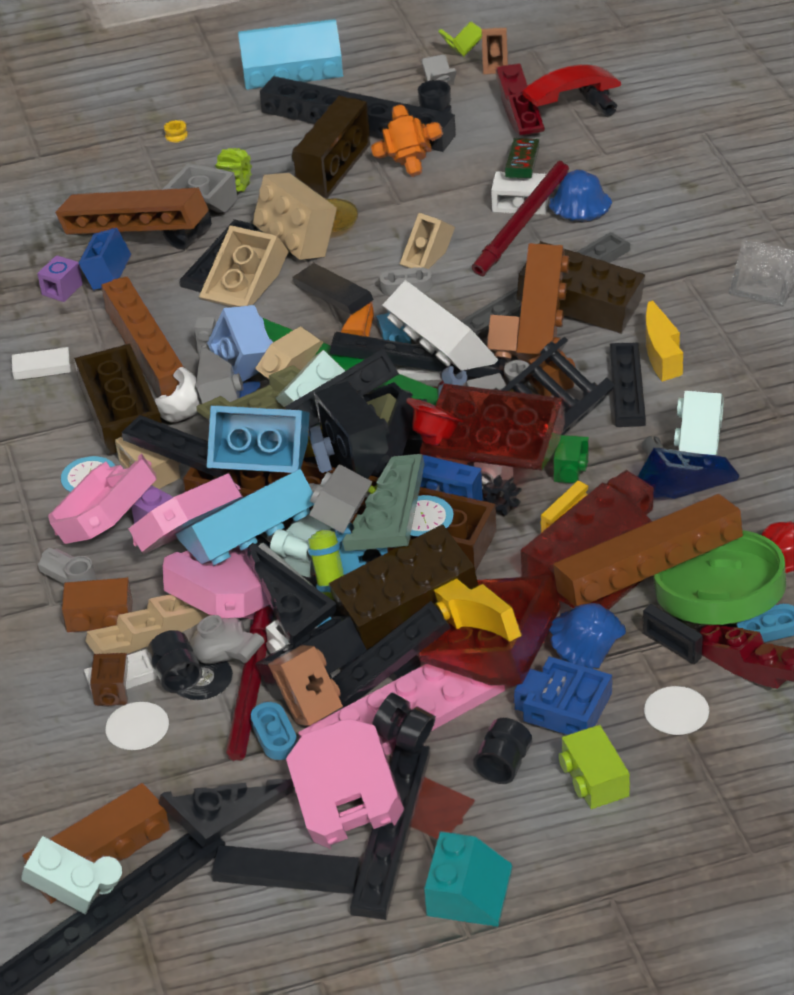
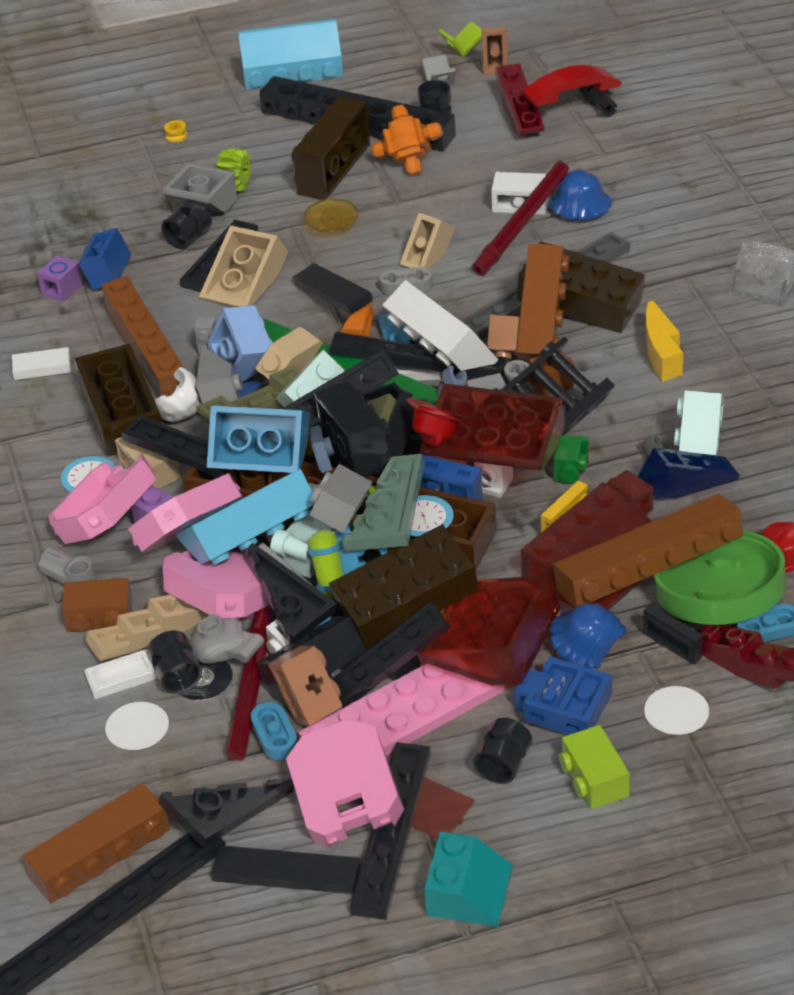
(70, 875): light aqua hinge -> none
(109, 679): reddish brown bracket -> none
(132, 211): dark orange brick -> none
(294, 215): tan brick -> none
(414, 728): black wheel -> none
(476, 609): yellow slope -> none
(508, 488): black gear -> none
(522, 158): dark green tile -> none
(628, 388): black tile -> none

